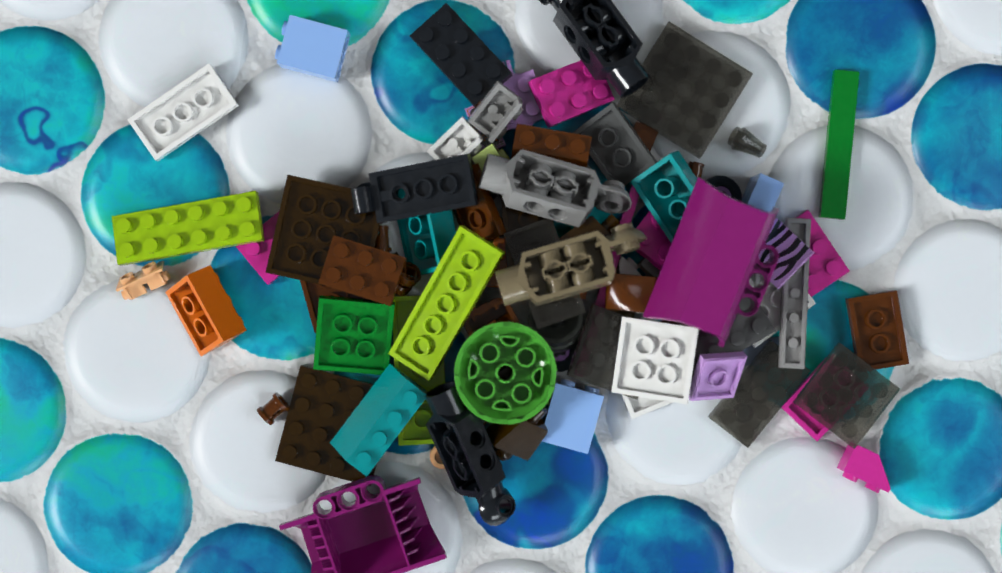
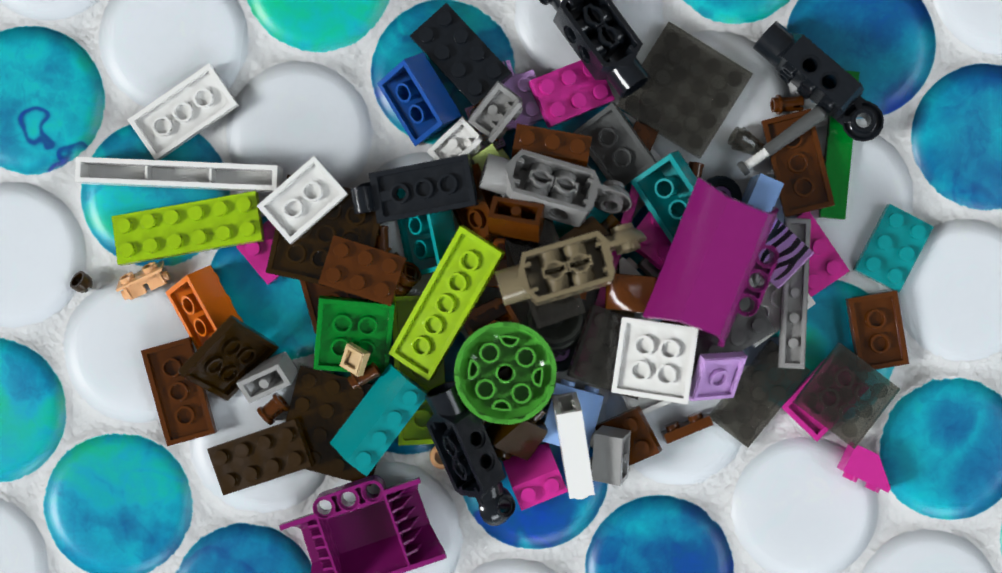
(81, 282): none -> dark brown hinge
(178, 174): none -> white brick
(179, 402): none -> reddish brown plate
(227, 358): none -> dark brown plate
(260, 456): none -> dark brown plate
(268, 377): none -> light grey slope
(302, 200): none -> white plate
(312, 48): light blue brick -> none
(354, 359): none -> tan tile
(371, 372): none -> reddish brown pin
(419, 98): none -> blue slope
(516, 218): none -> reddish brown brick
(535, 479): none -> dark pink slope
(573, 445): none -> white slope
(610, 455): none -> light grey brick
(642, 439): none -> reddish brown plate
(695, 423): none -> reddish brown plate
(784, 104): none -> reddish brown pin
(793, 53): none -> black brick
(794, 131): none -> dark grey piece
(799, 167): none -> reddish brown plate
(893, 248): none -> teal plate

